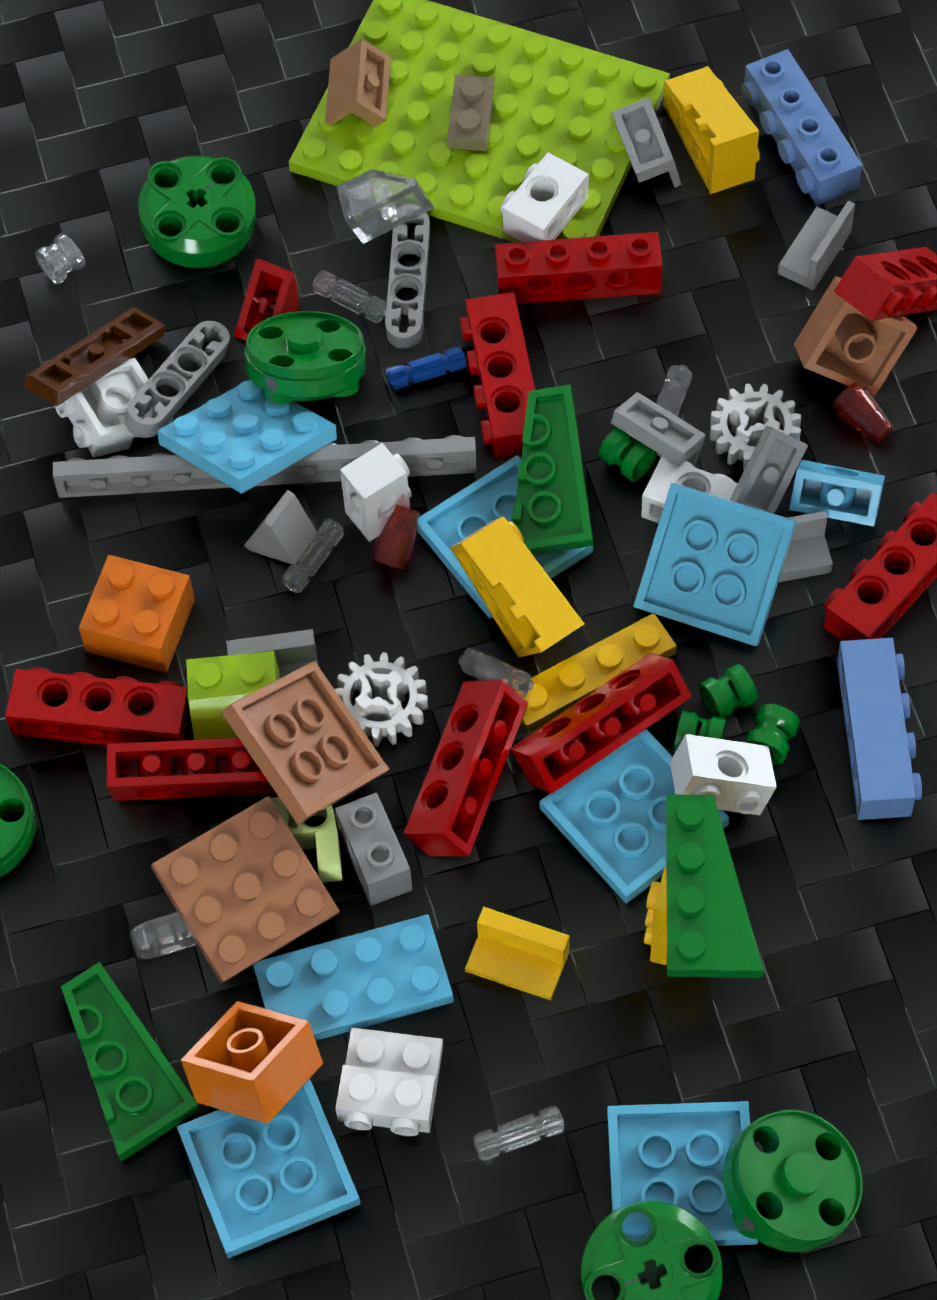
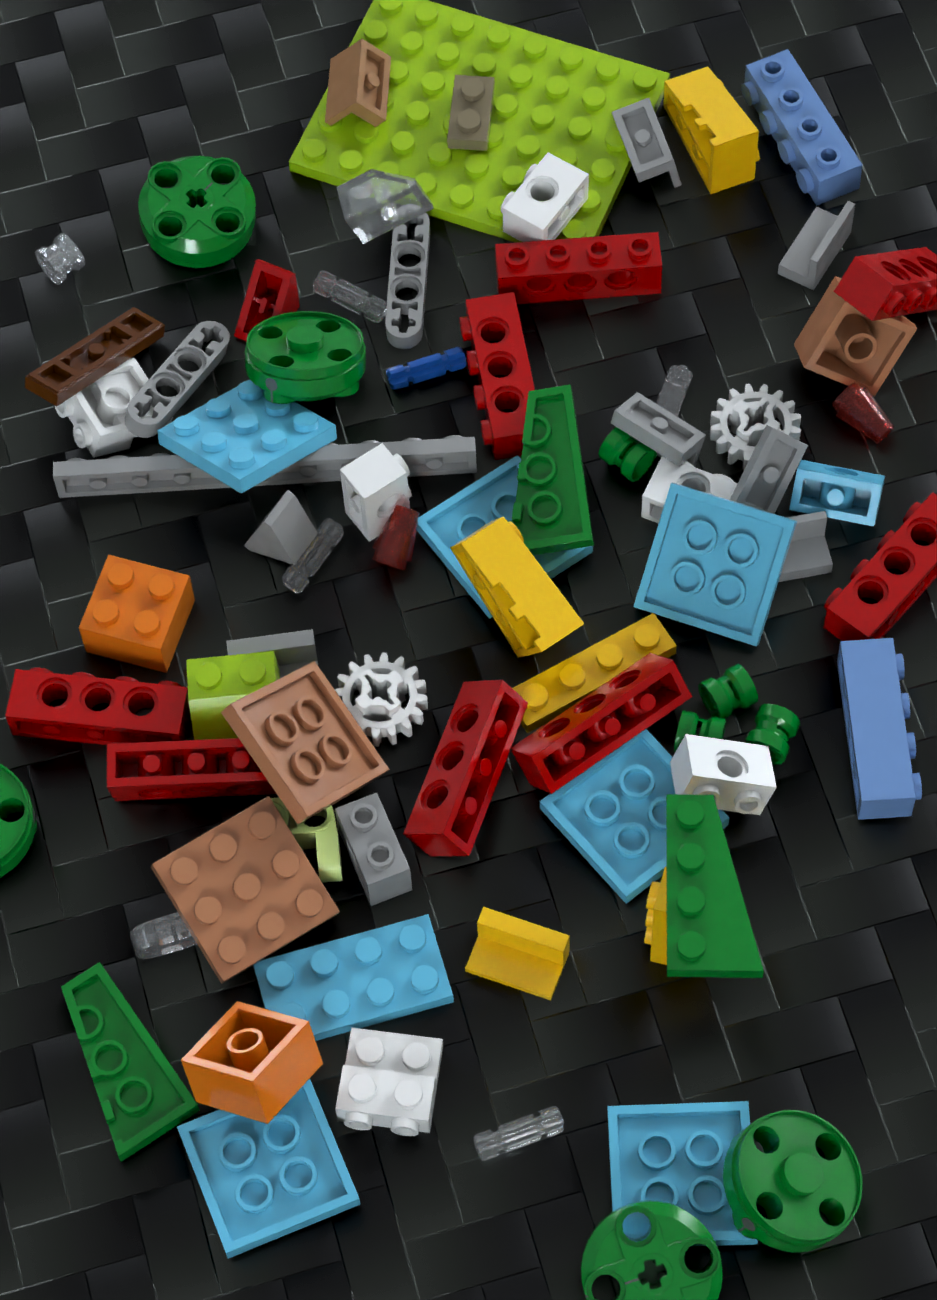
(490, 668): clear axle -> none

